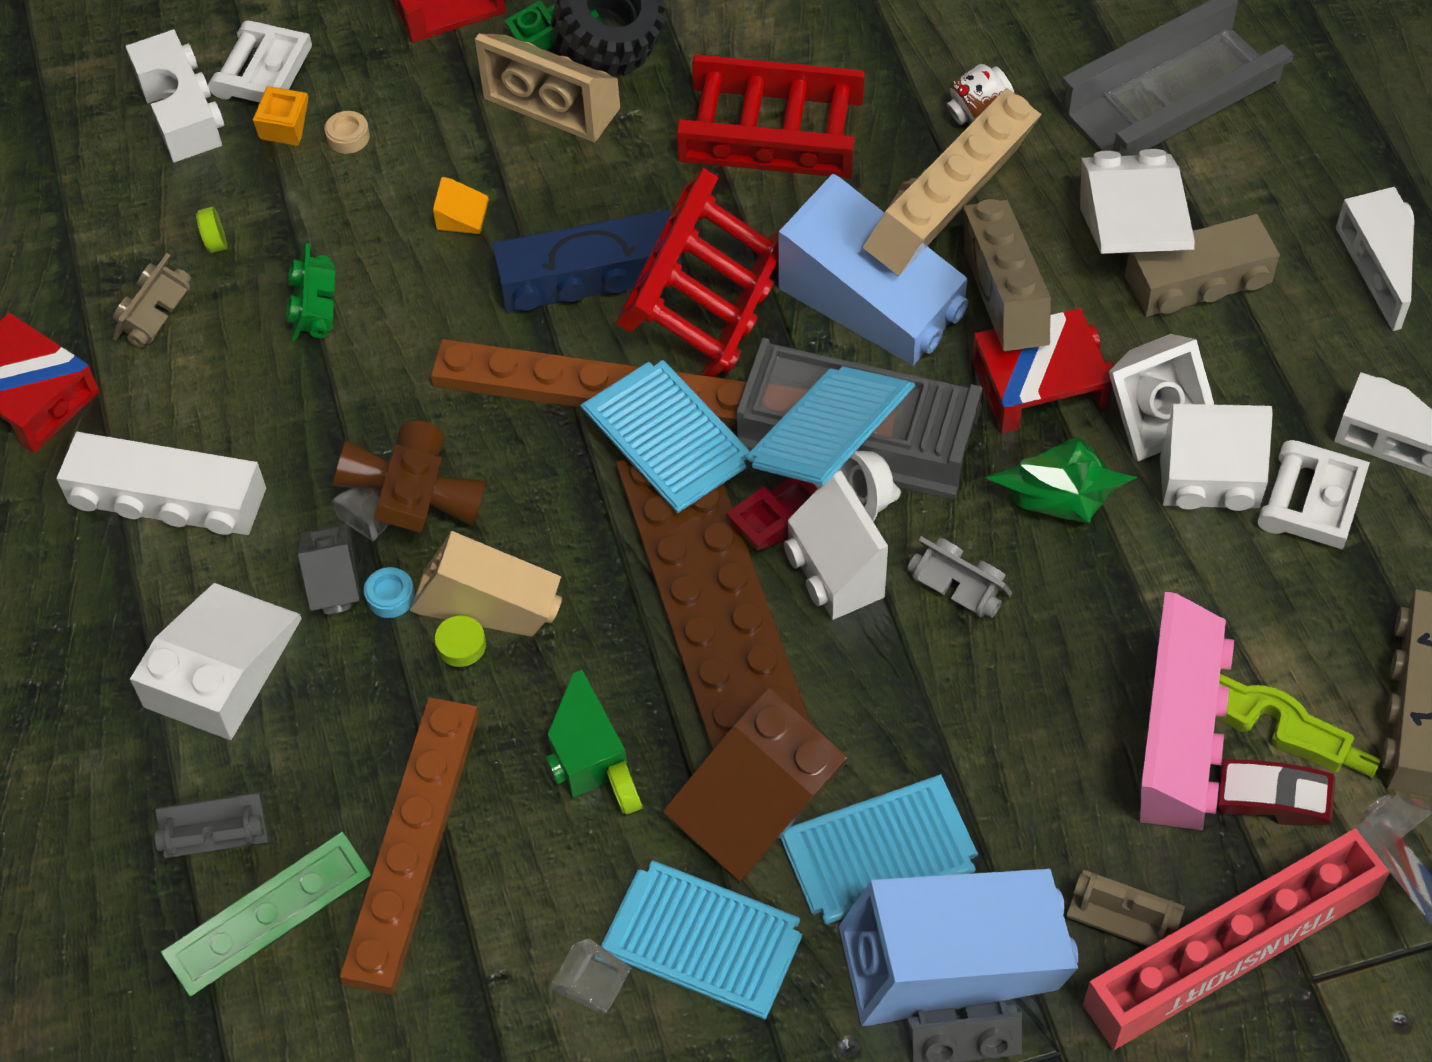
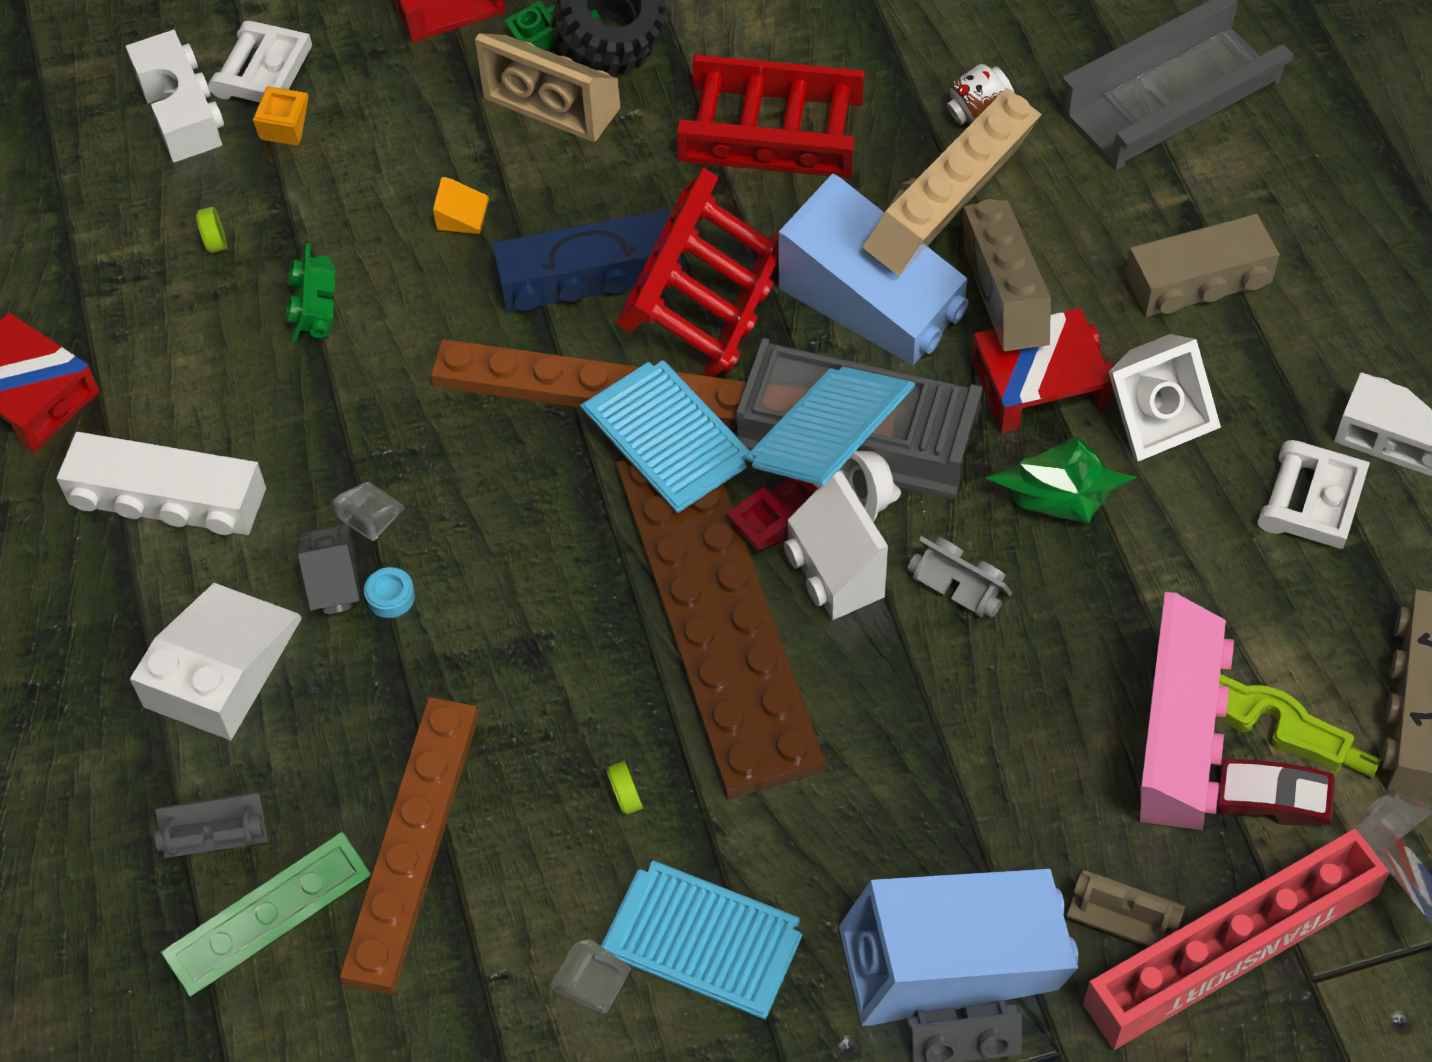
(138, 315): dark tan hinge -> none
(347, 132): tan tile -> none
(410, 479): reddish brown brick -> none
(460, 641): lime tile -> none
(487, 586): tan slope -> none
(582, 740): green slope -> none
(755, 784): reddish brown slope -> none
(885, 837): medium azure window -> none
(1135, 202): white slope -> none
(1216, 456): white slope -> none
(1380, 241): white slope -> none

